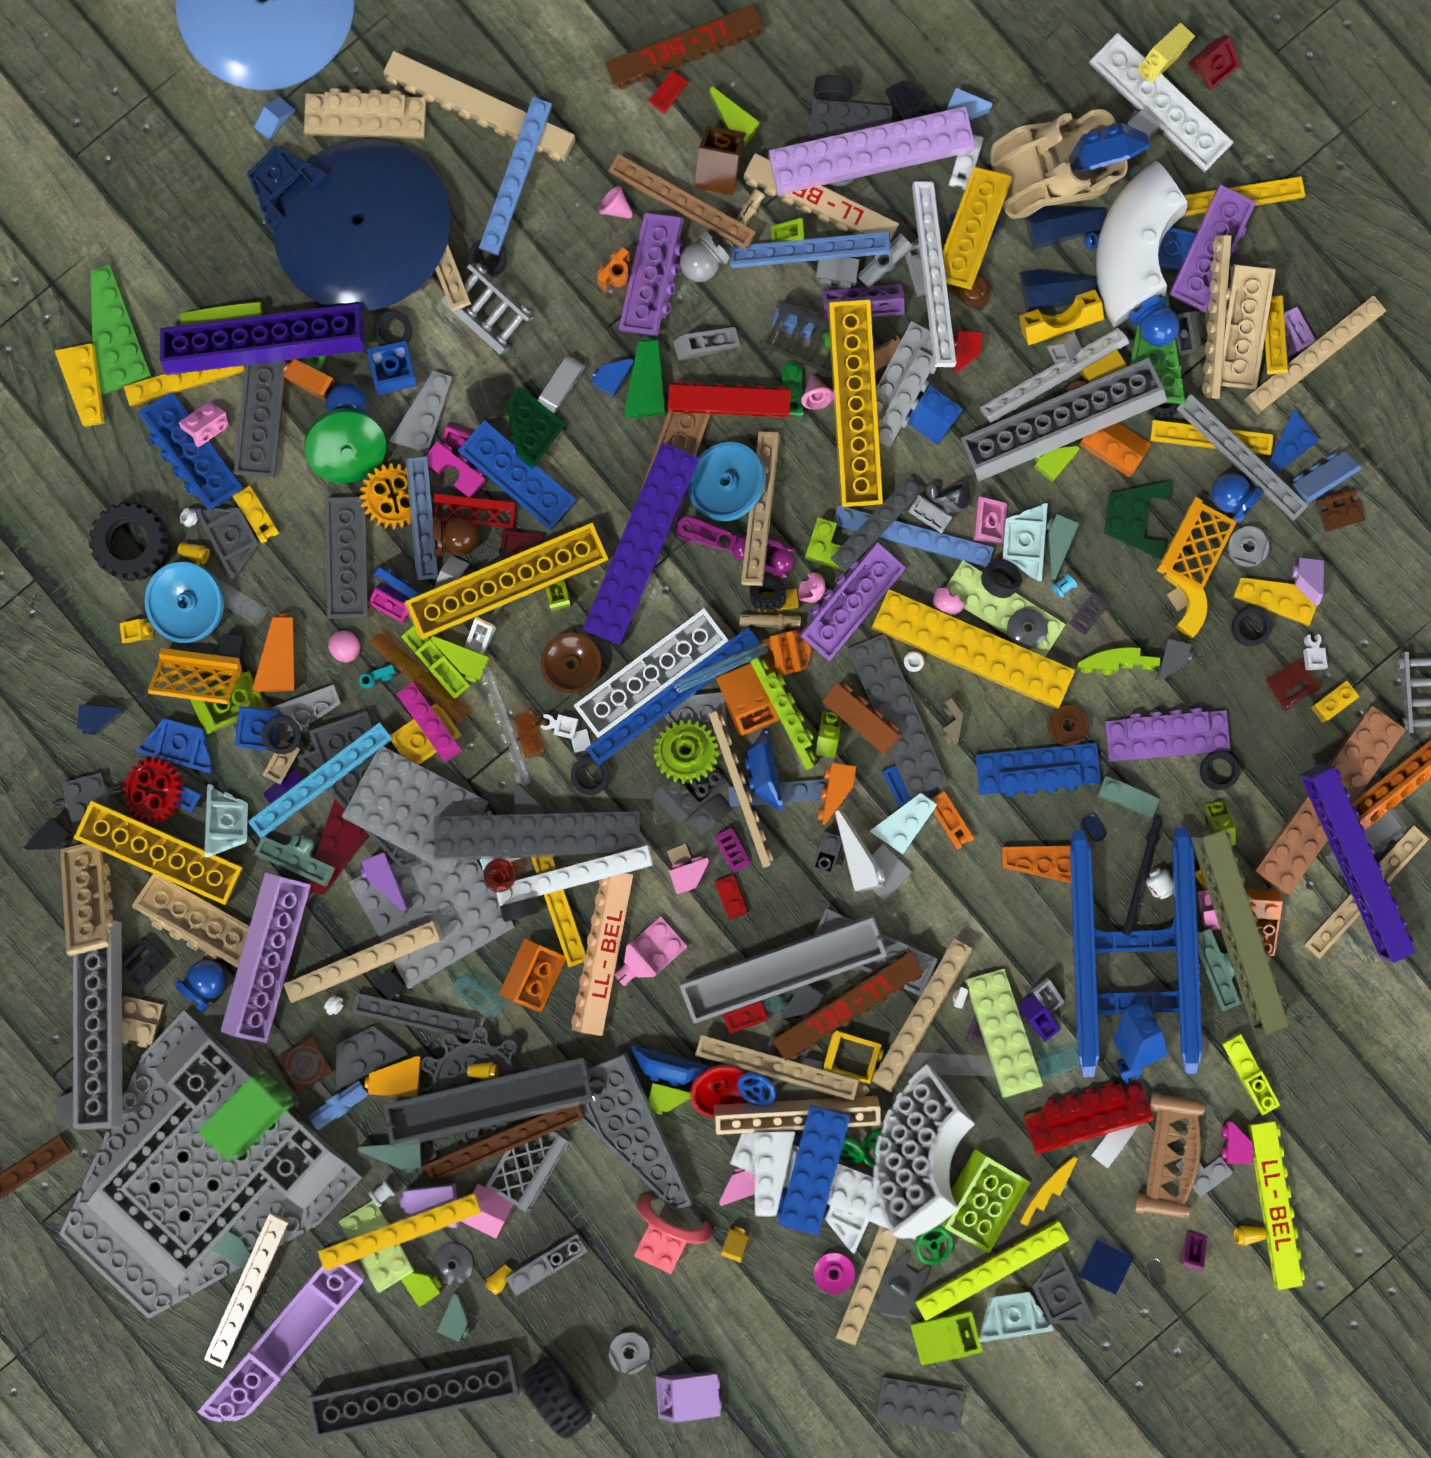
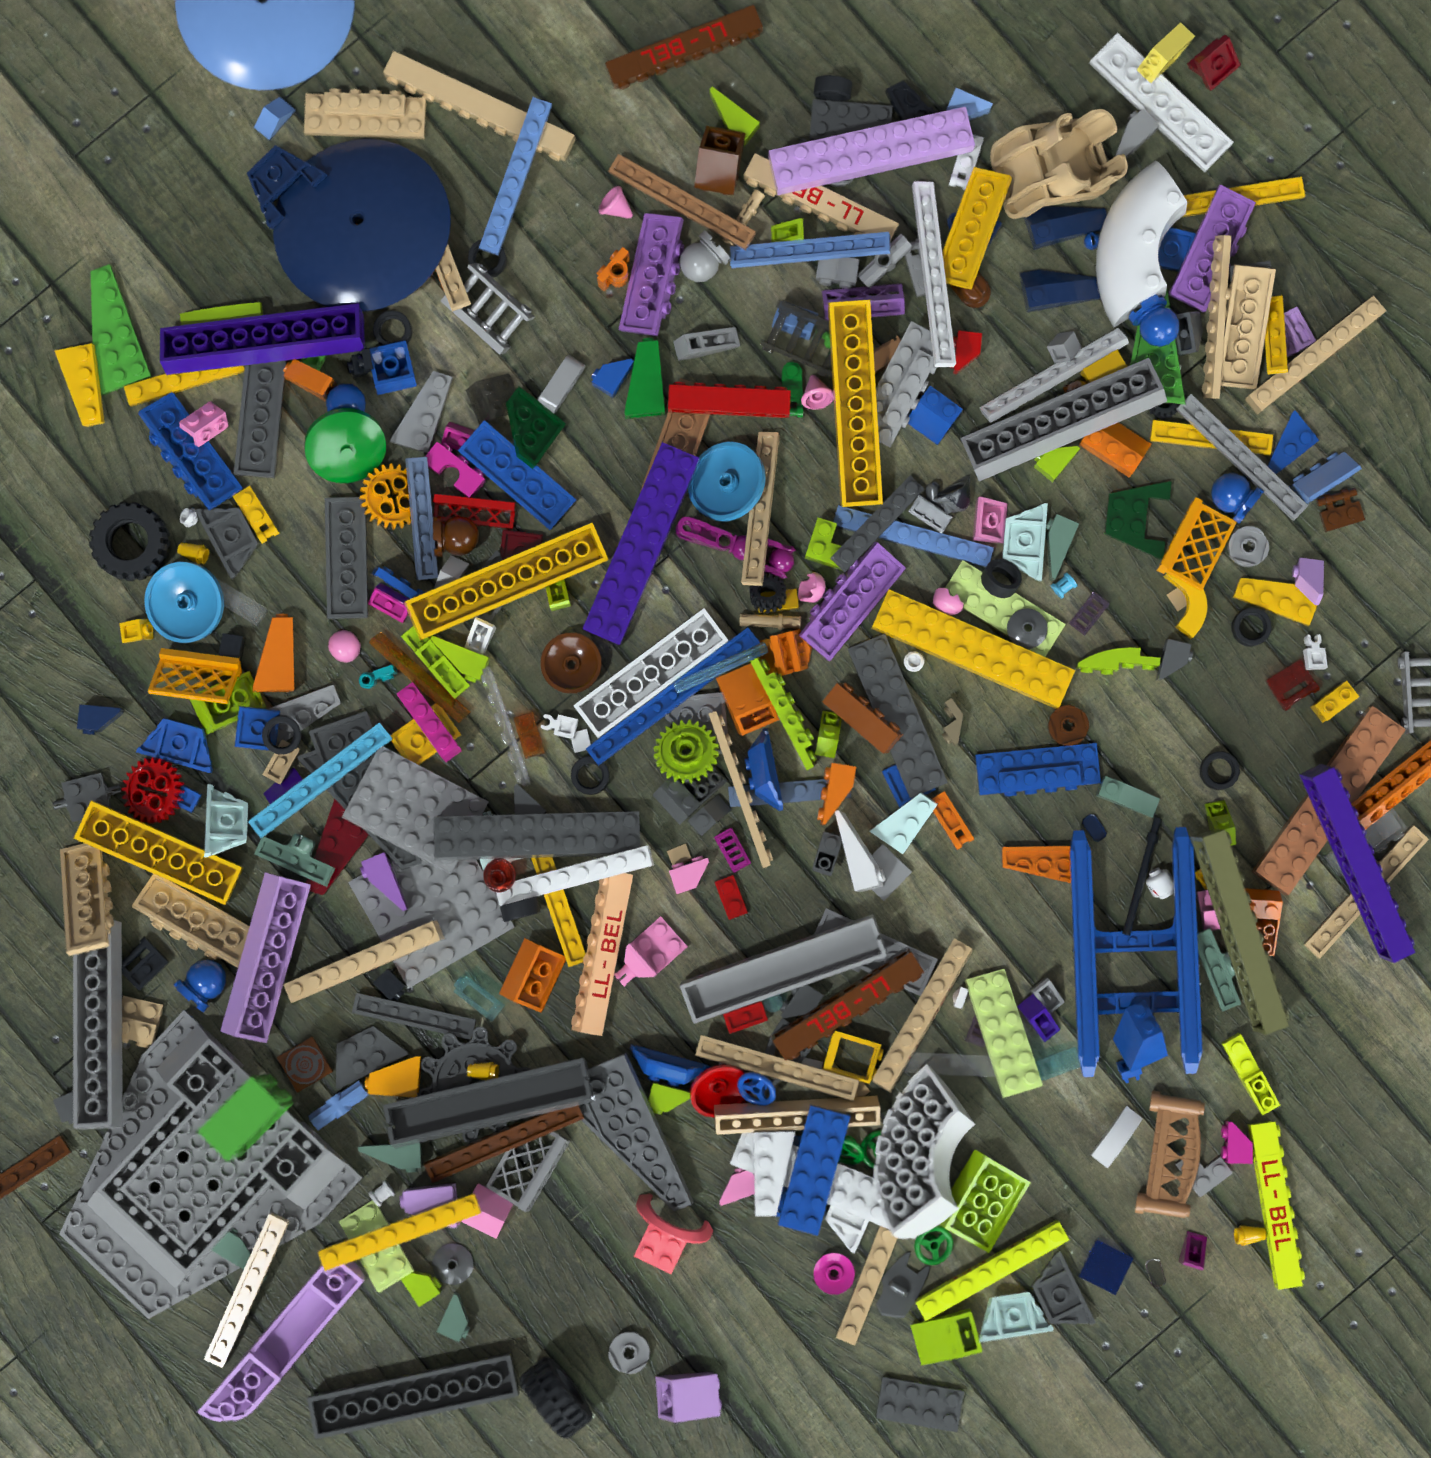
(50, 837): black slope -> none
(333, 1005): white plate -> none
(360, 364): none -> black slope
(497, 1280): yellow cone -> none
(546, 1264): light grey slope -> none
(668, 92): red tile -> none
(735, 1243): yellow slope -> none
(1053, 1184): yellow slope -> none
(1084, 311): yellow arch -> none
(1087, 1116): red plate -> none
(1107, 146): blue wedge -> none
(1167, 735): medium lavender plate -> none

